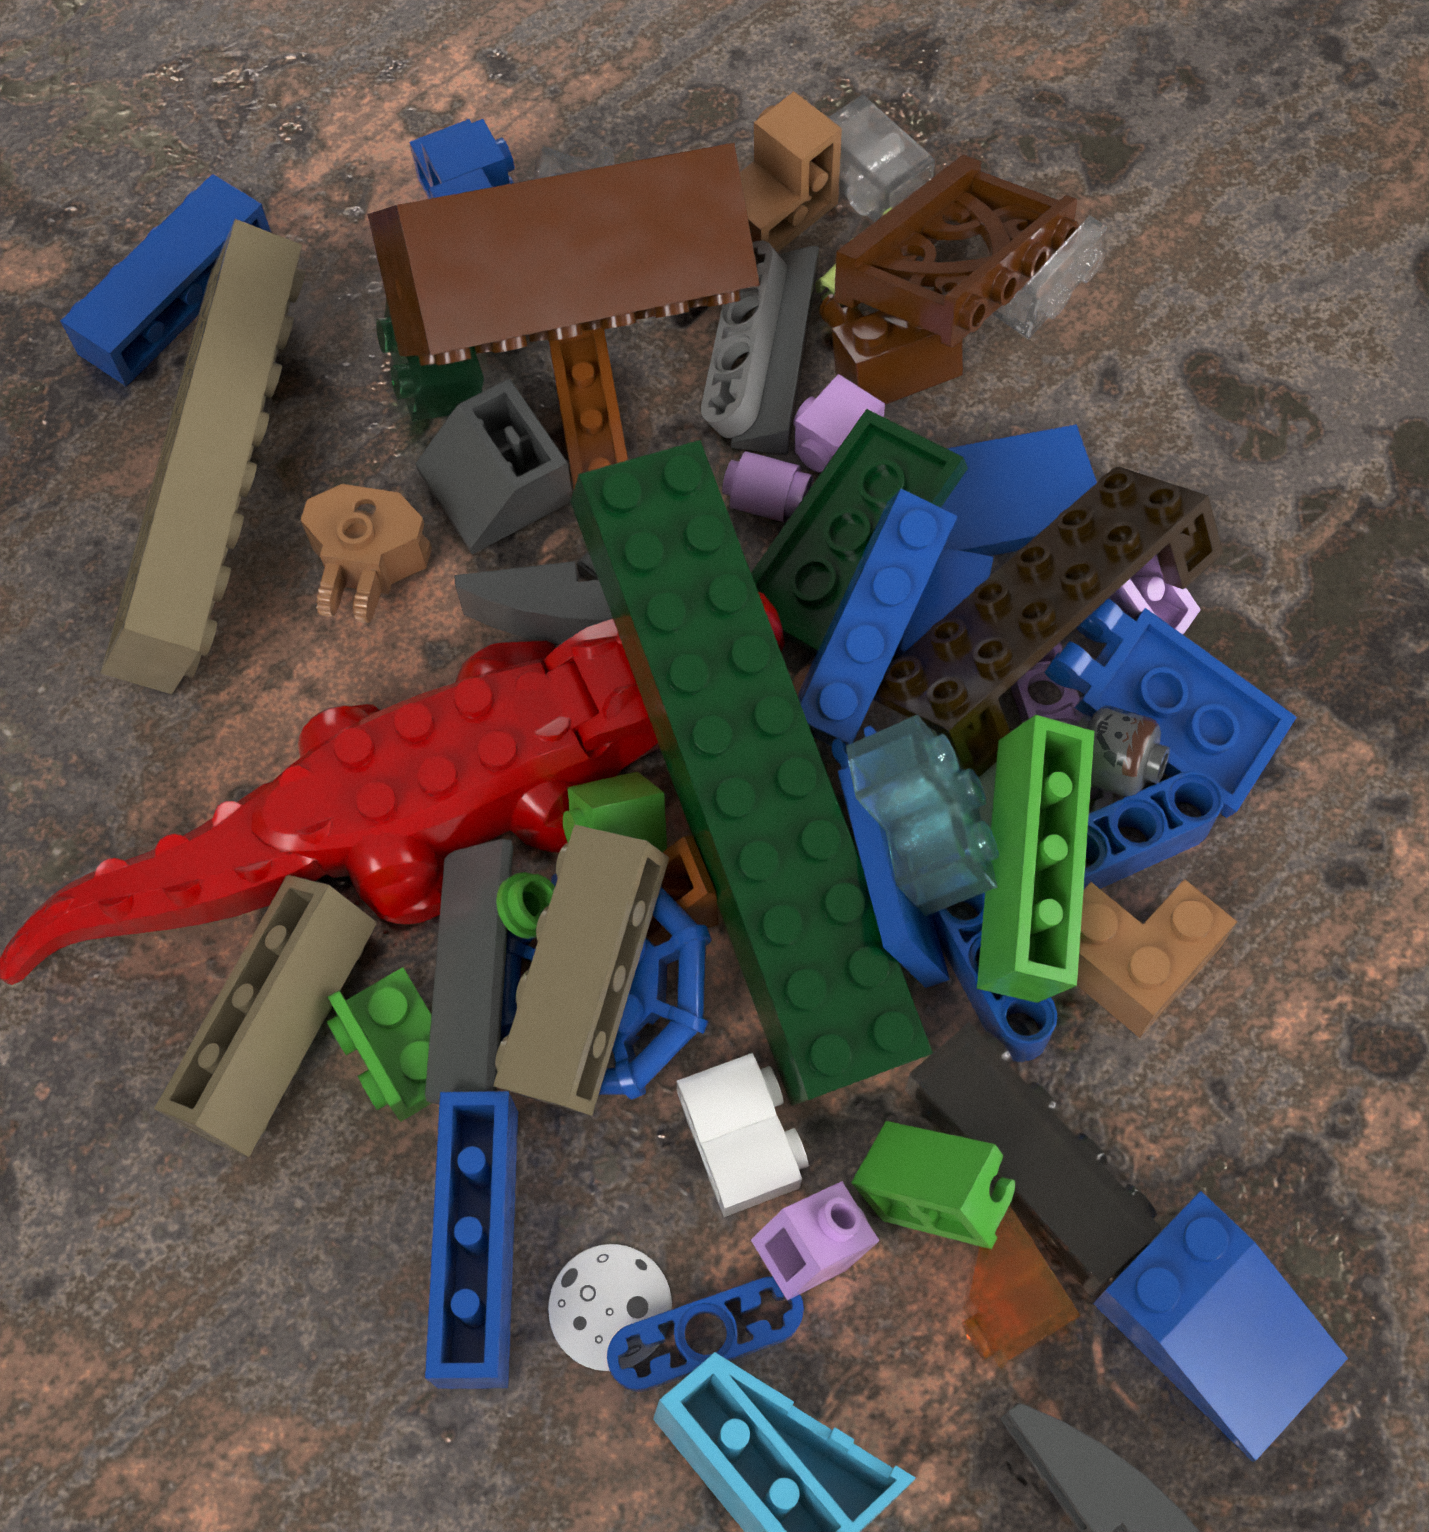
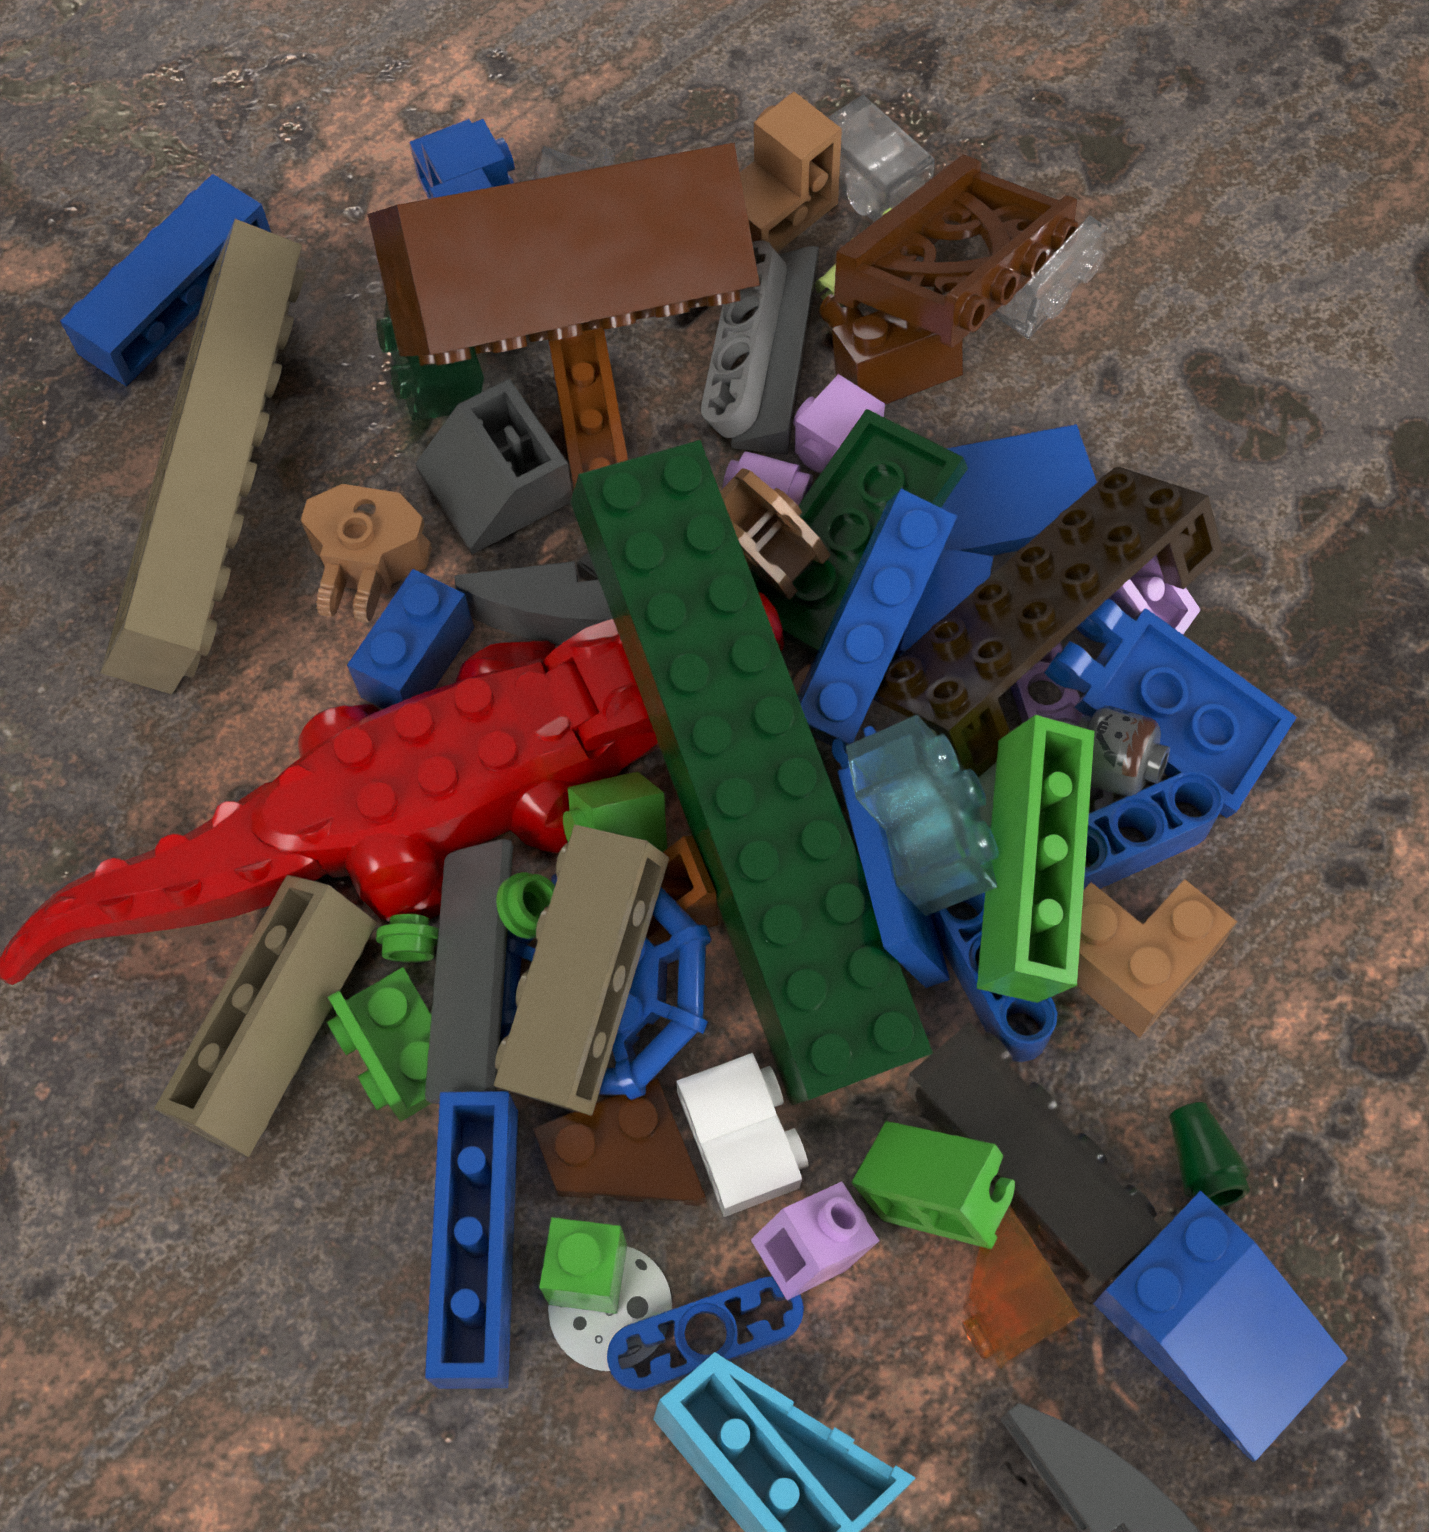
(408, 938): none -> bright green plate
(411, 641): none -> blue brick
(583, 1265): none -> bright green brick
(621, 1152): none -> reddish brown wing
(771, 532): none -> medium nougat hinge
(1207, 1156): none -> dark green cone

